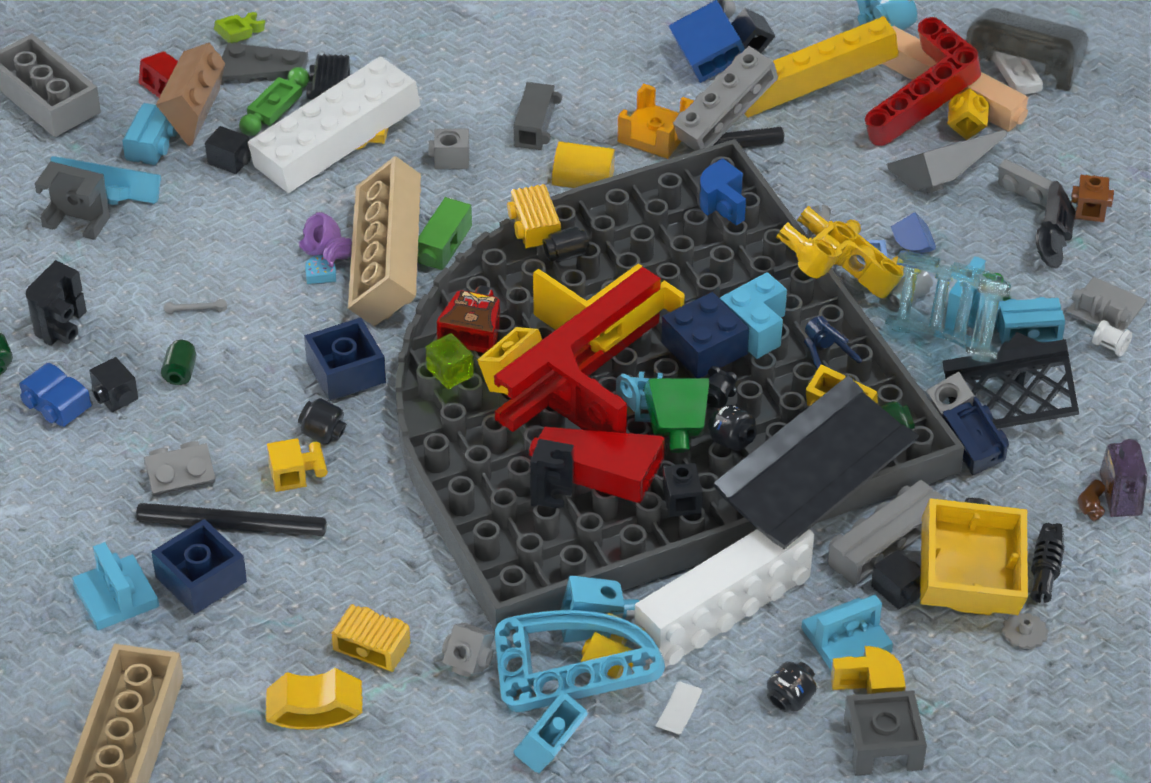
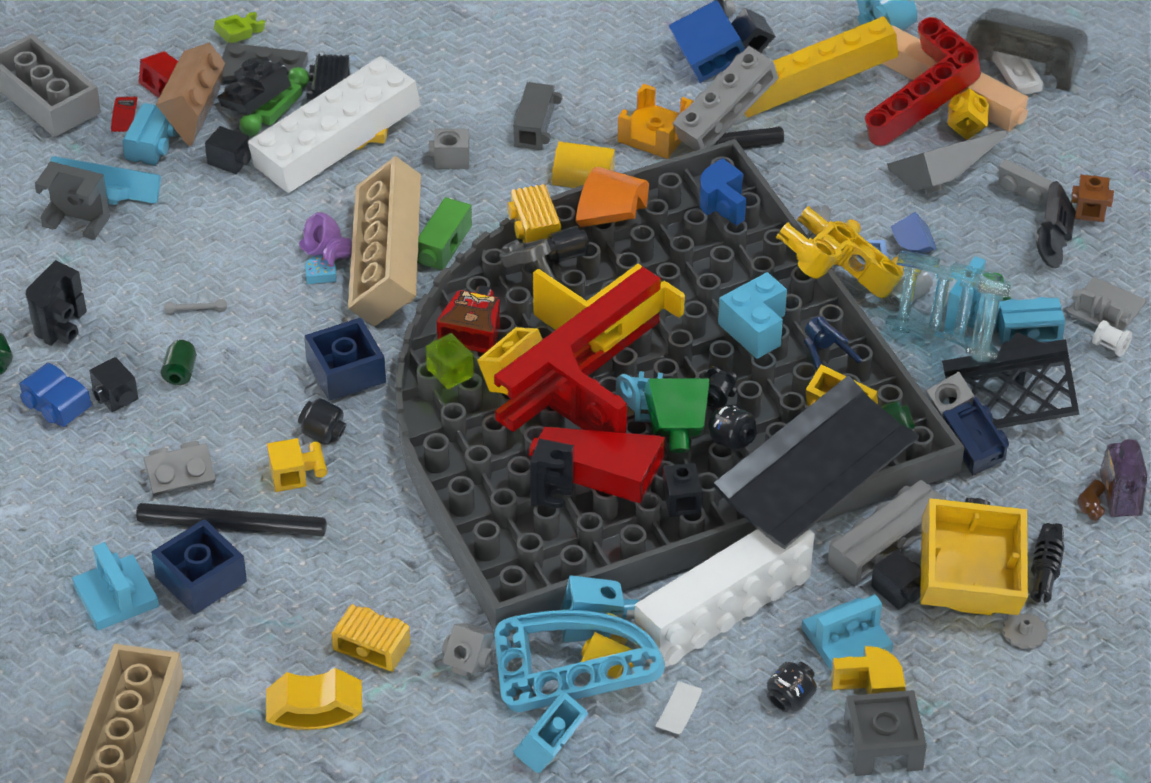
(123, 113): none -> red sticker
(257, 84): none -> black plate
(535, 251): none -> dark grey piece
(610, 197): none -> orange slope
(704, 334): dark blue brick -> none

